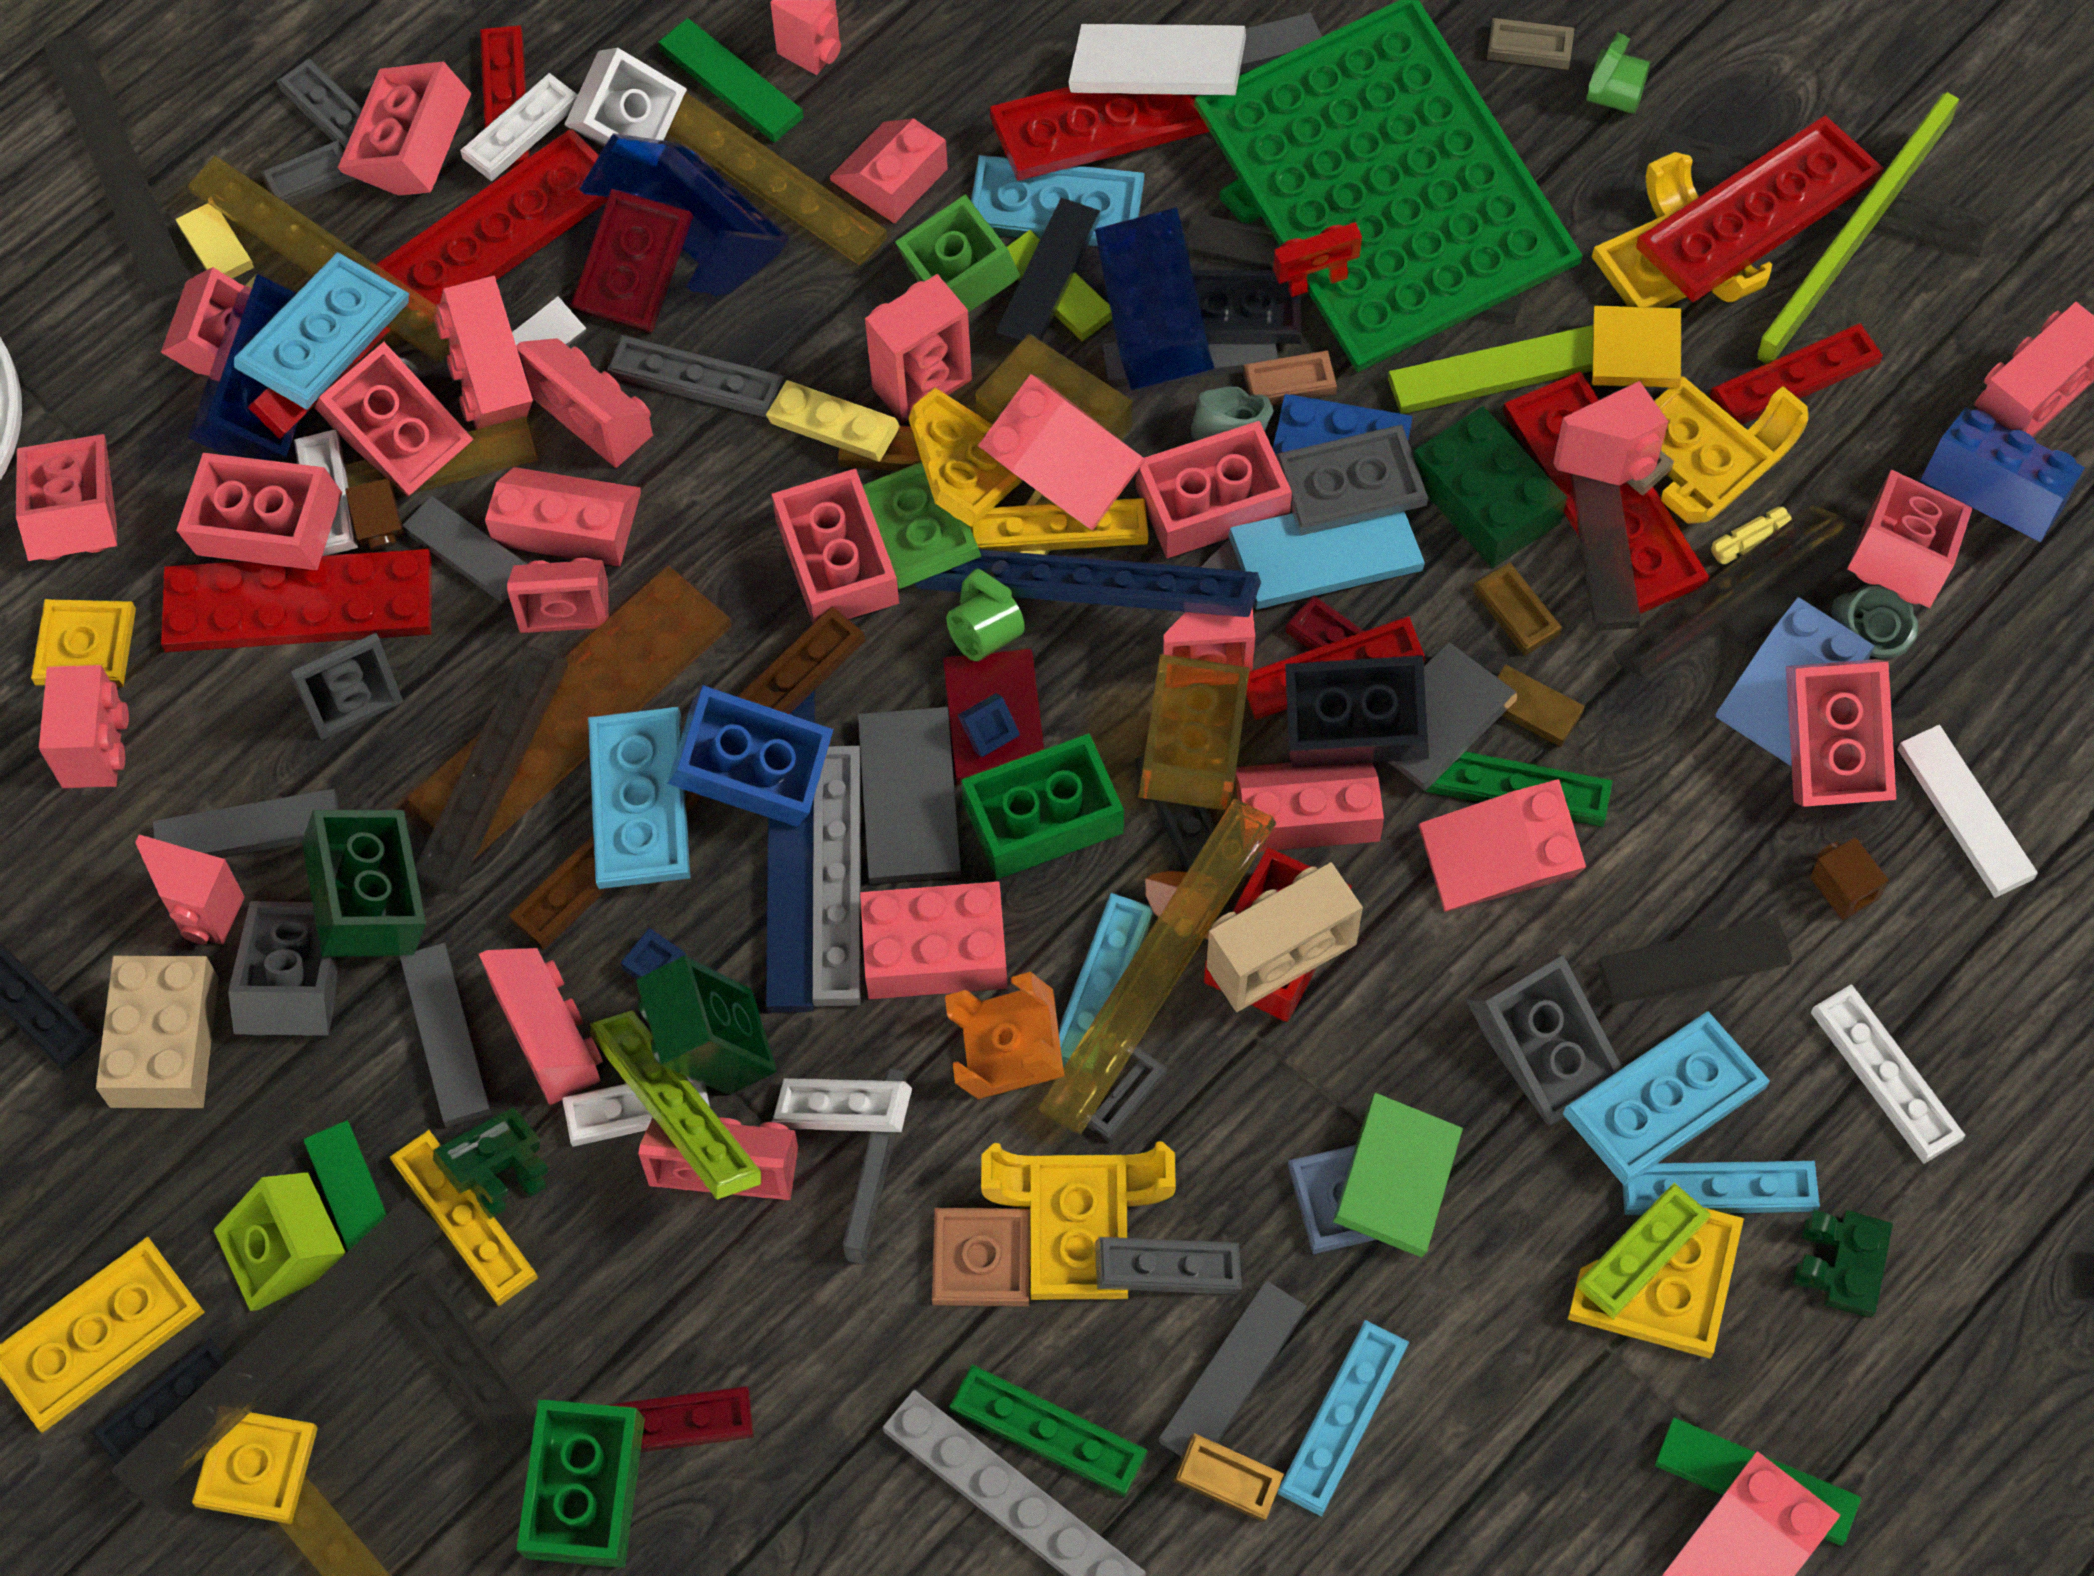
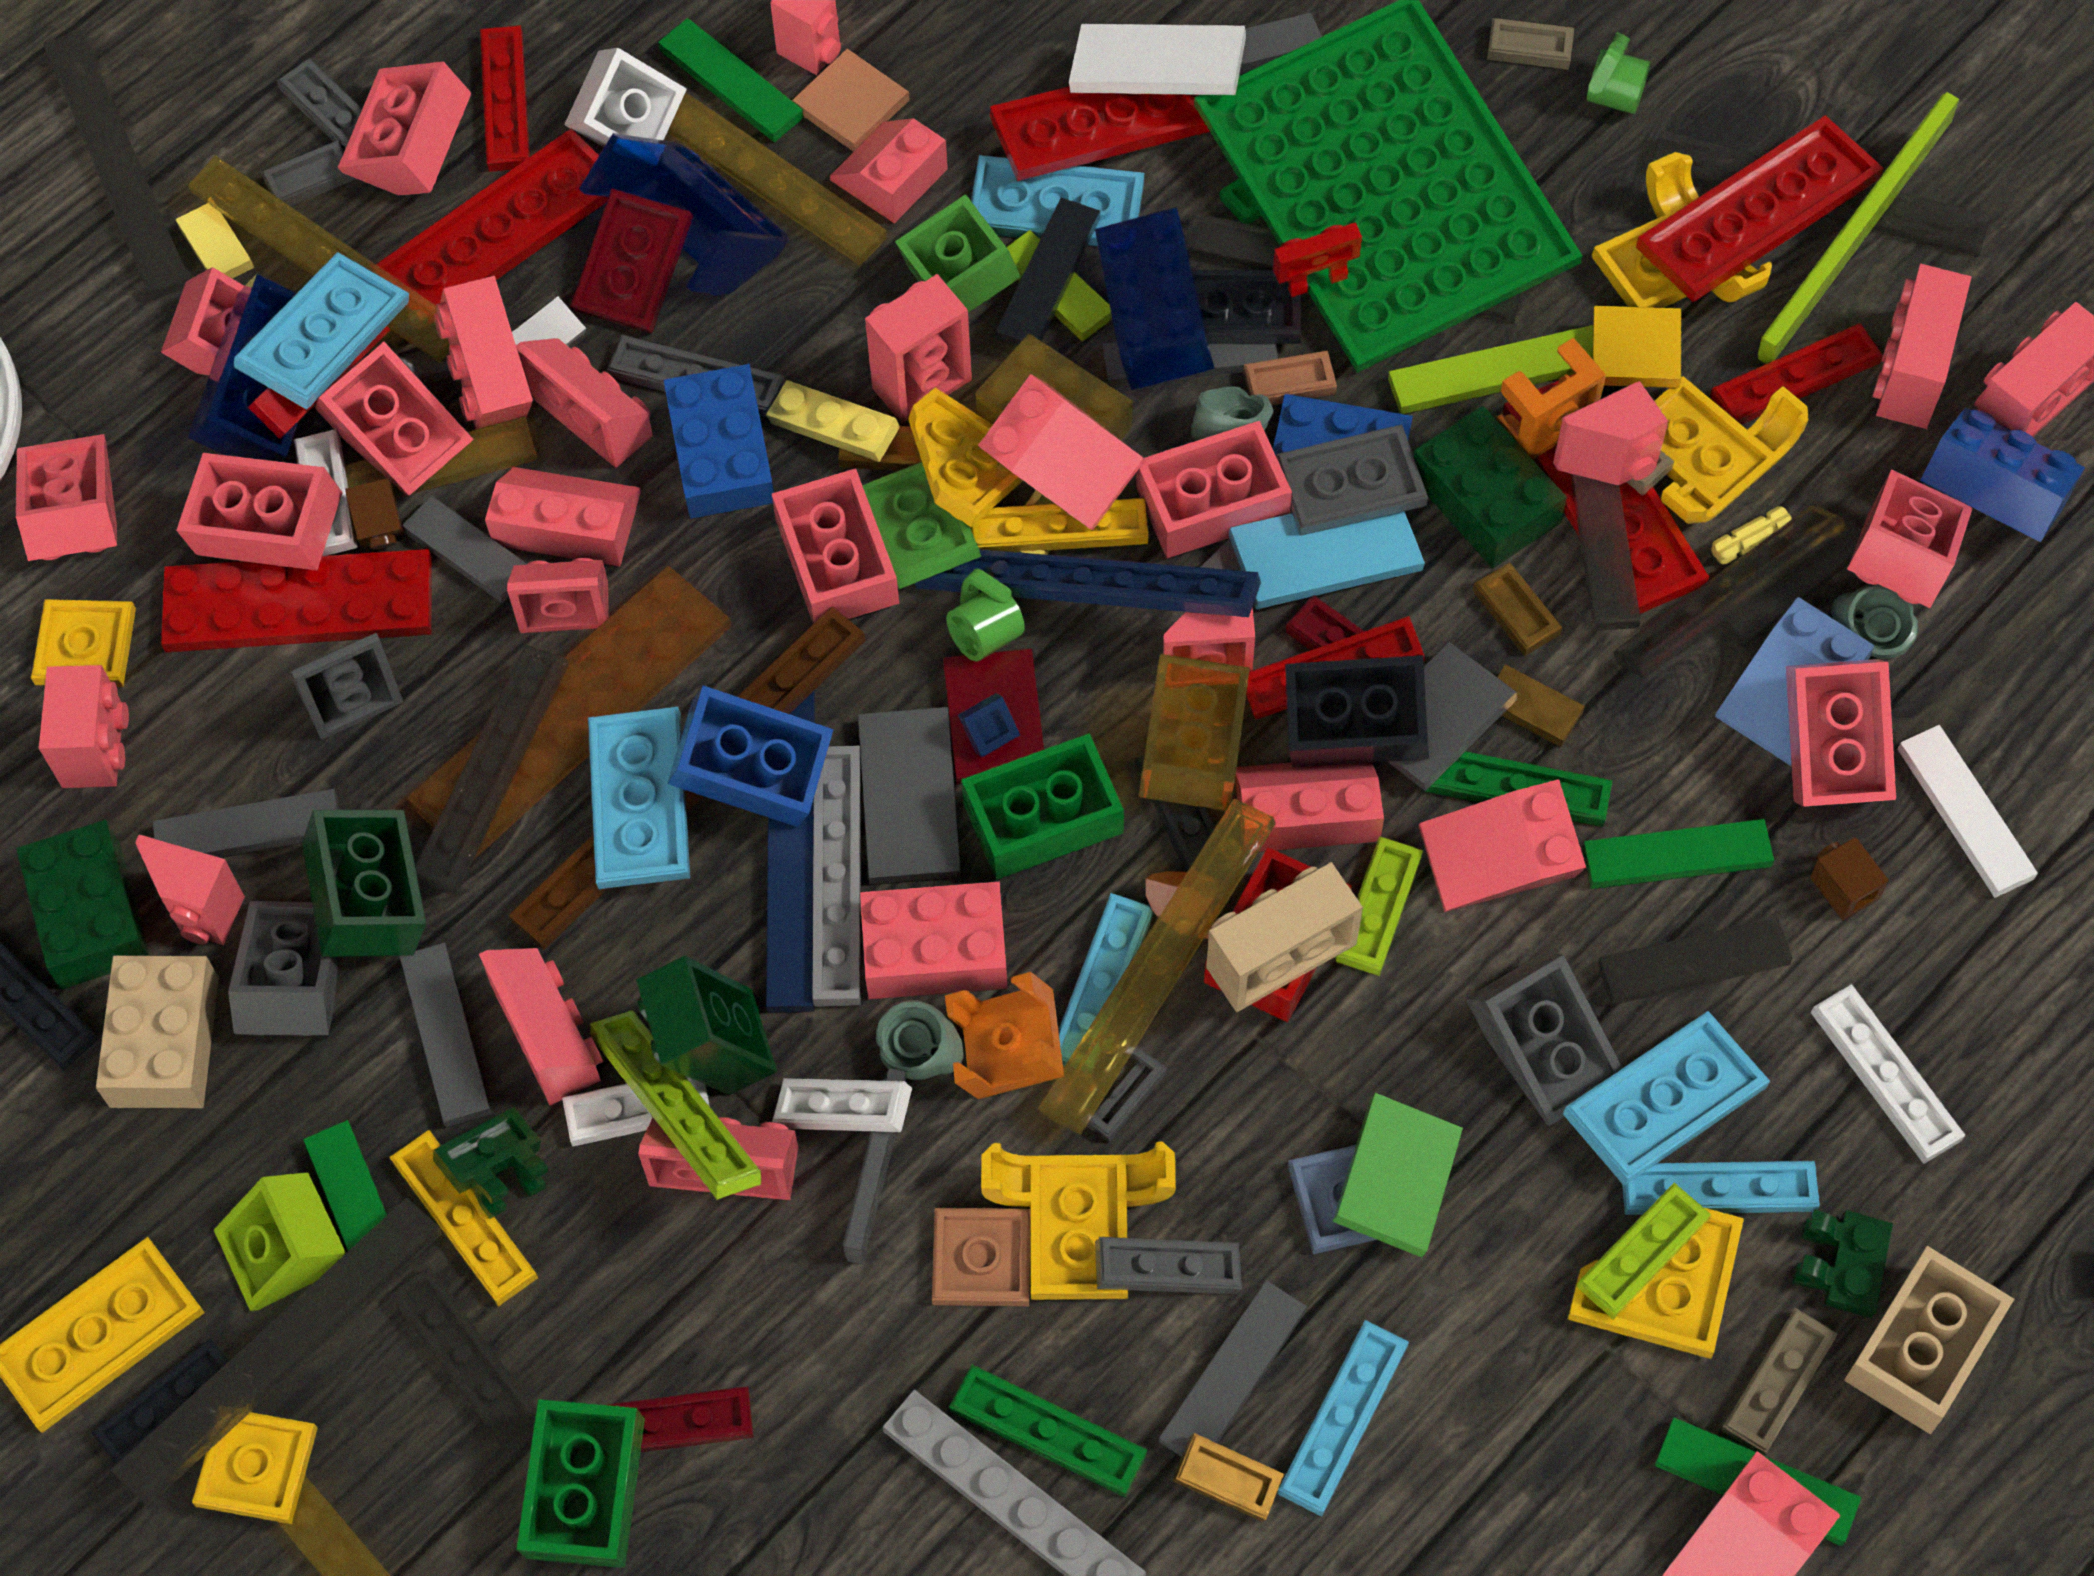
(82, 903): none -> dark green brick
(519, 127): white tile -> none
(650, 954): dark blue plate -> none
(719, 441): none -> blue brick
(851, 99): none -> nougat tile
(911, 1033): none -> sand green hair
(1383, 901): none -> lime tile
(1544, 413): none -> orange panel
(1677, 854): none -> green tile
(1779, 1382): none -> dark tan tile
(1920, 345): none -> coral brick
(1929, 1340): none -> tan brick

